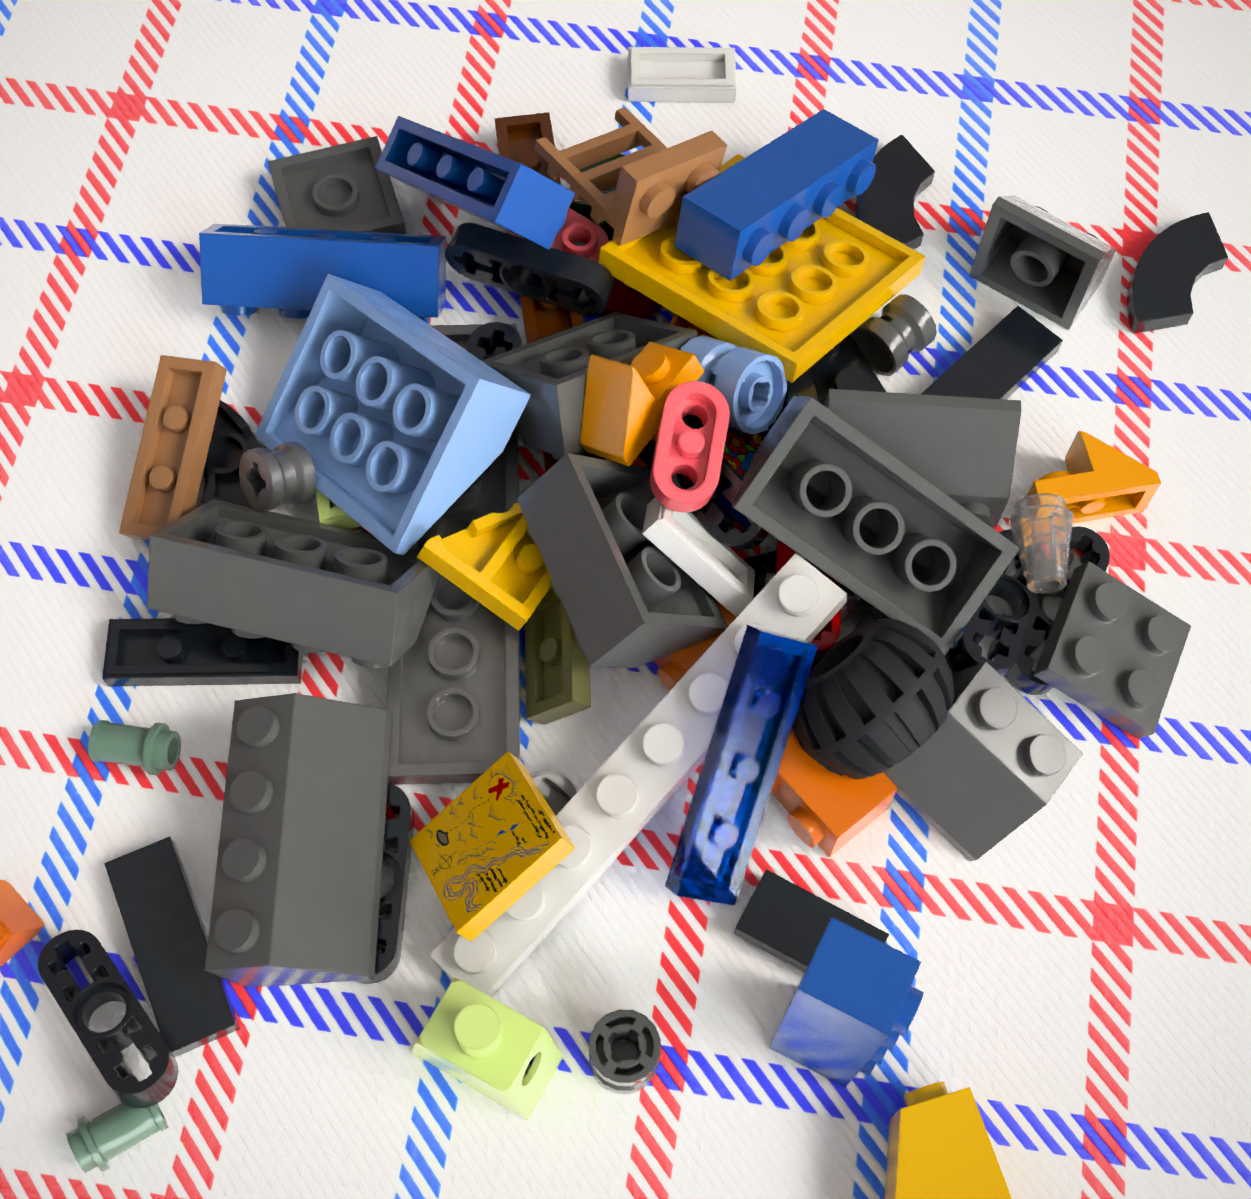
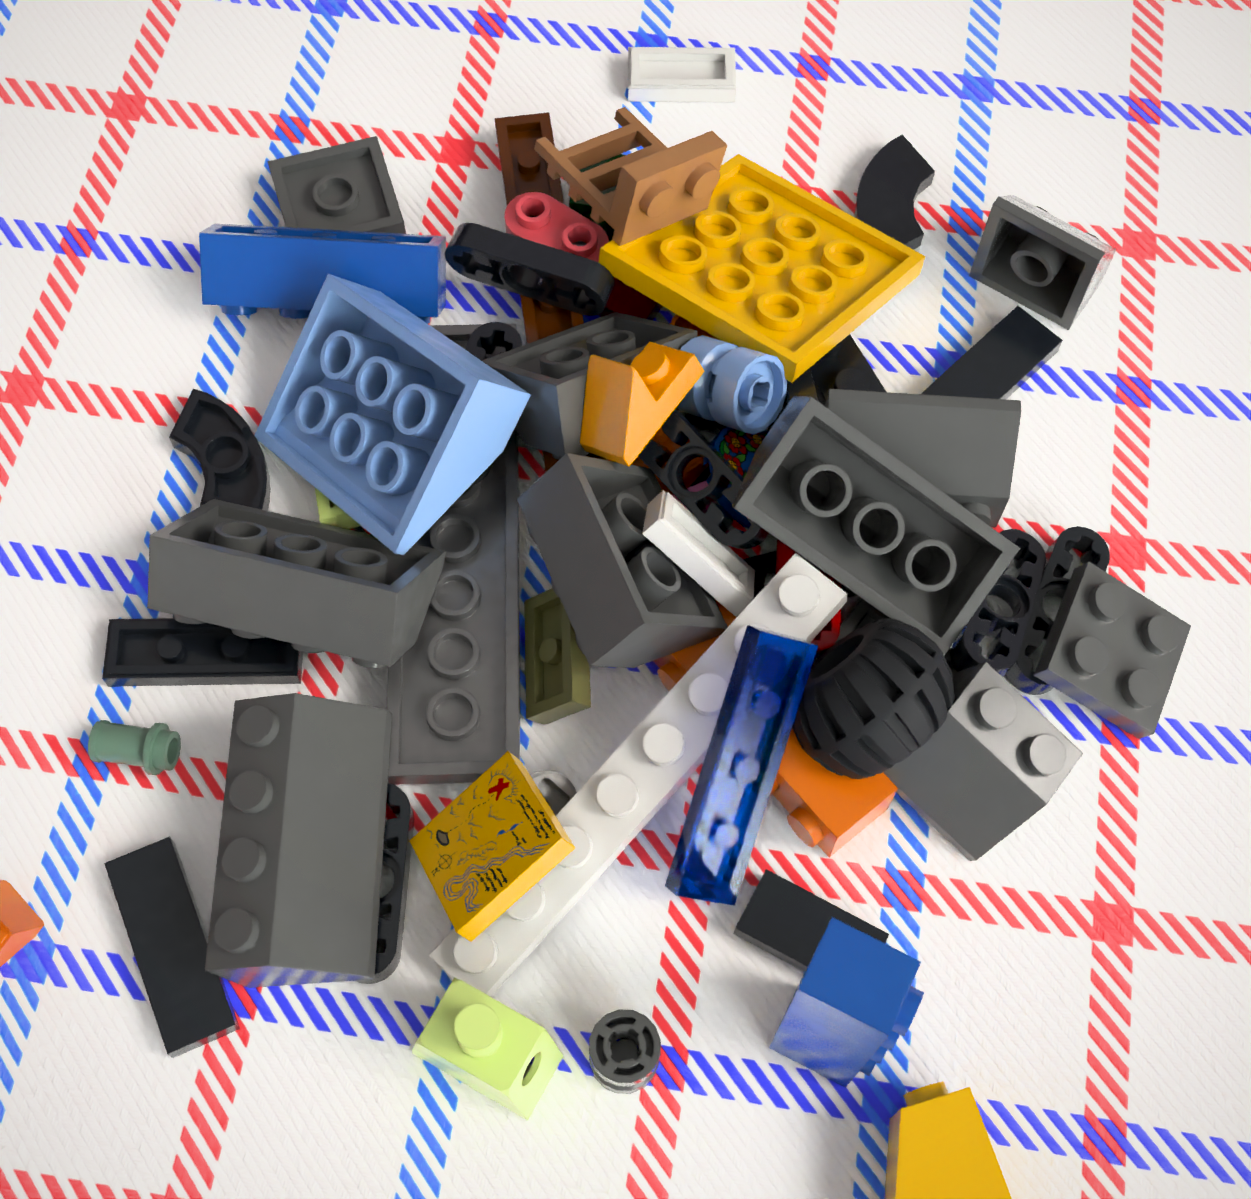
(106, 1046): black beam -> none
(113, 1133): sand green pin -> none
(173, 444): medium nougat plate -> none
(277, 476): flat silver wheel -> none
(476, 181): blue brick -> none
(493, 564): yellow wing -> none
(689, 450): coral plate -> none
(775, 194): blue brick -> none
(901, 329): dark grey wheel -> none
(1043, 534): clear cone -> none
(1099, 481): light orange slope -> none
(1168, 270): black tile -> none

